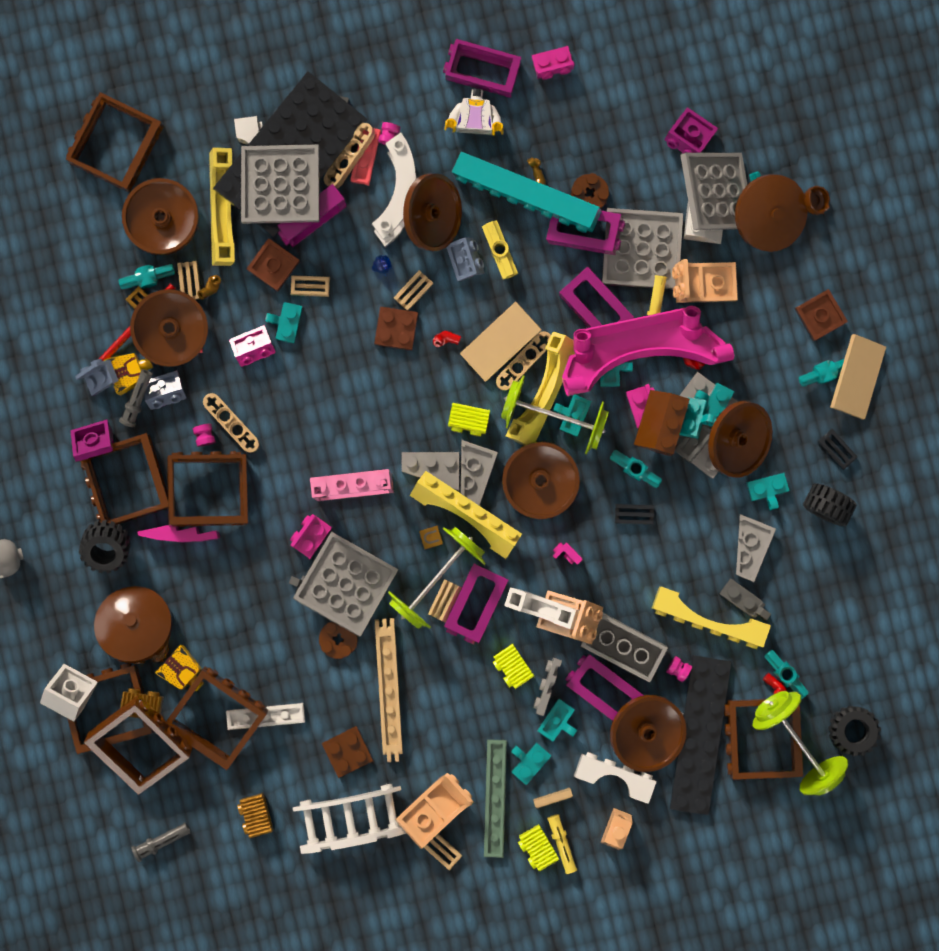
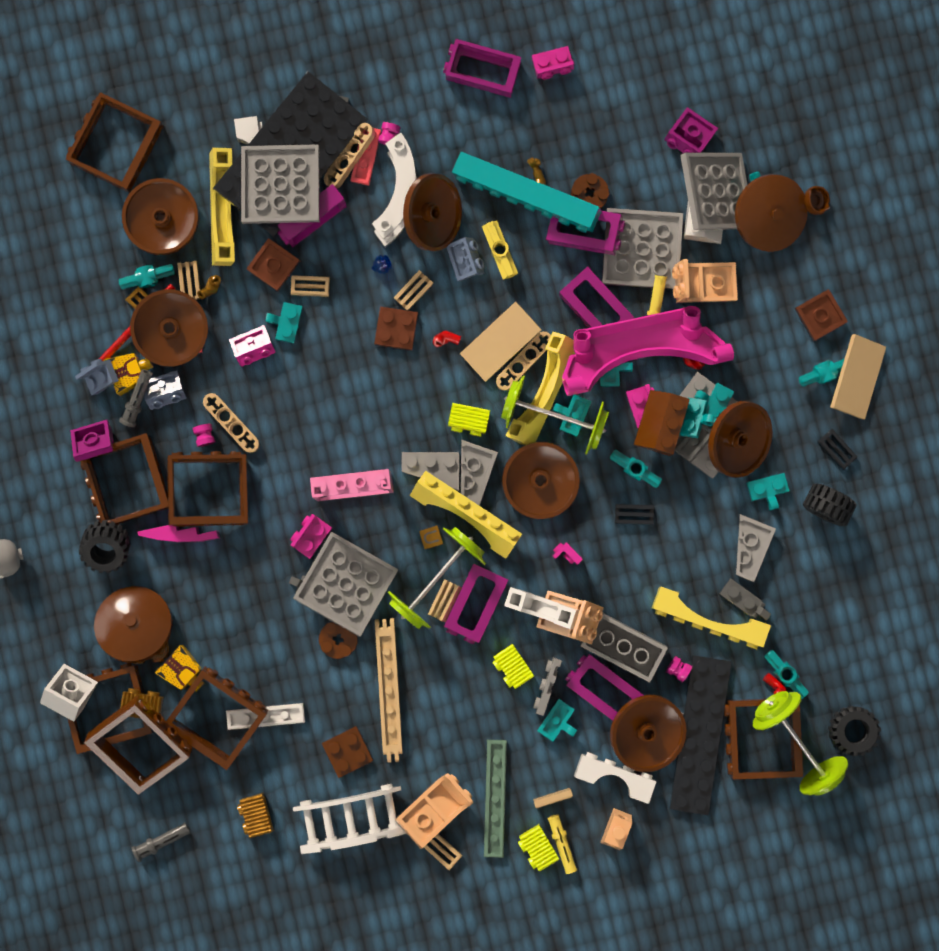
(475, 116): torso -> none
(530, 762): teal plate -> none

